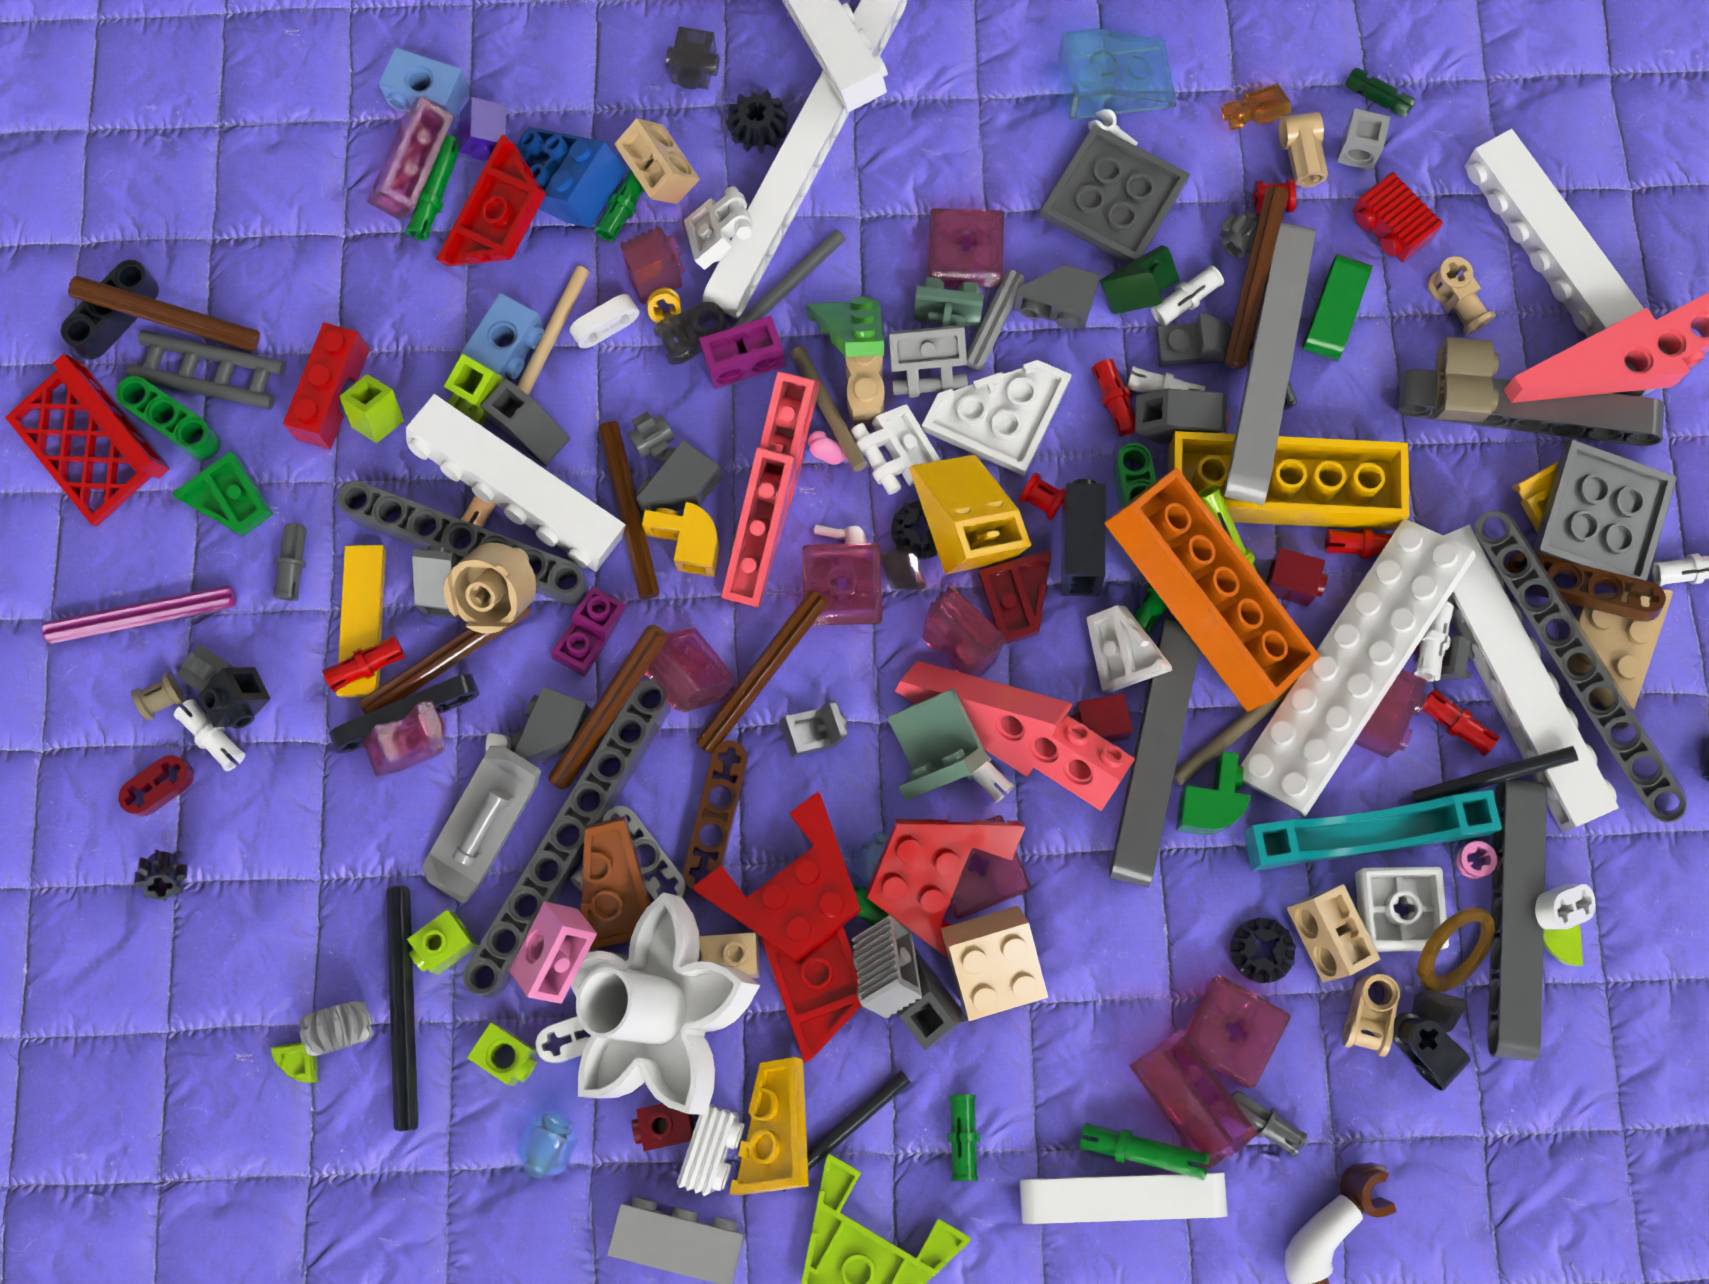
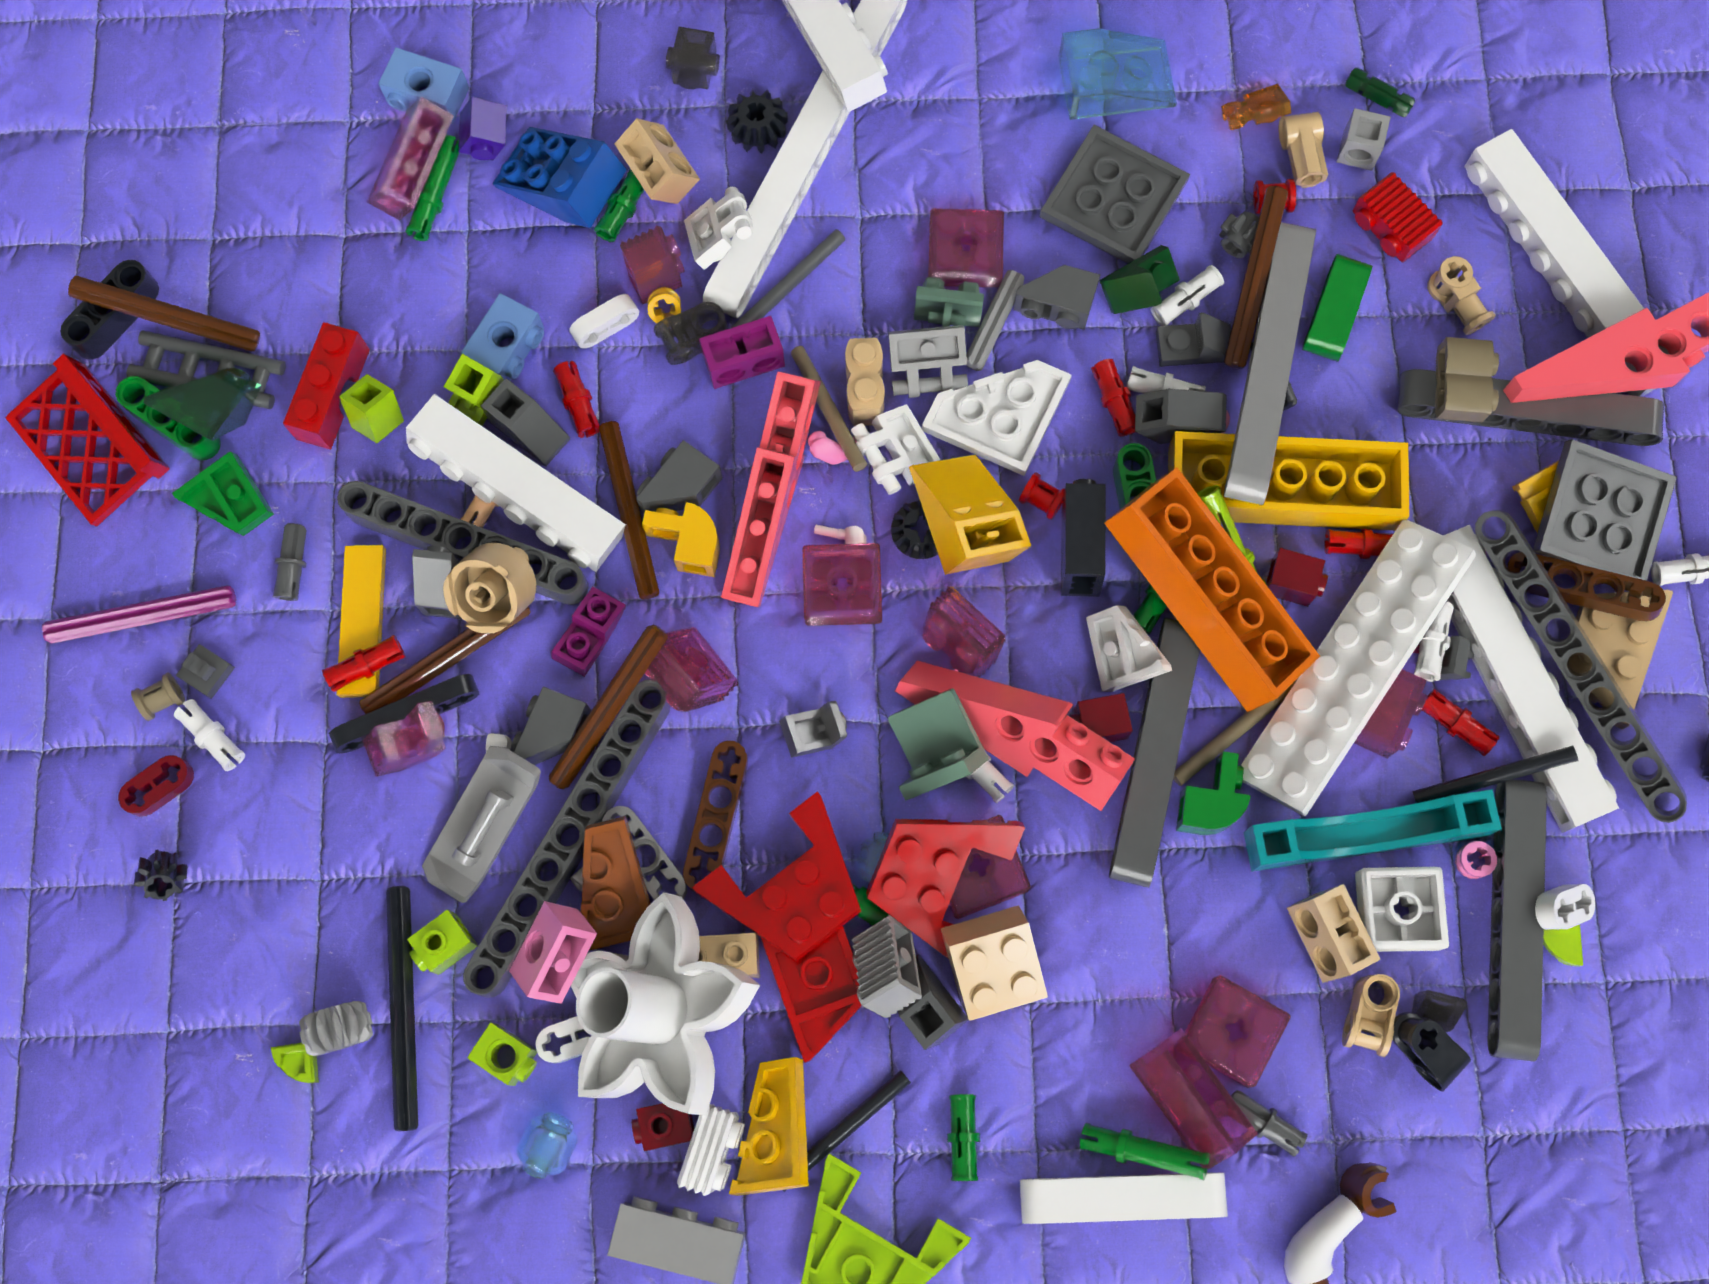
(209, 402): none -> clear green slope
(234, 697): black brick -> none
(495, 211): red wing -> none
(553, 329): tan bar -> none
(576, 399): none -> red pin
(651, 436): dark grey gear -> none
(762, 671): reddish brown axle -> none
(852, 325): bright green wing -> none
(902, 568): clear smoke slope -> none
(1017, 594): dark red wing -> none
(1109, 124): white hand -> none
(1244, 946): black gear -> none
(1428, 956): pearl gold piece -> none

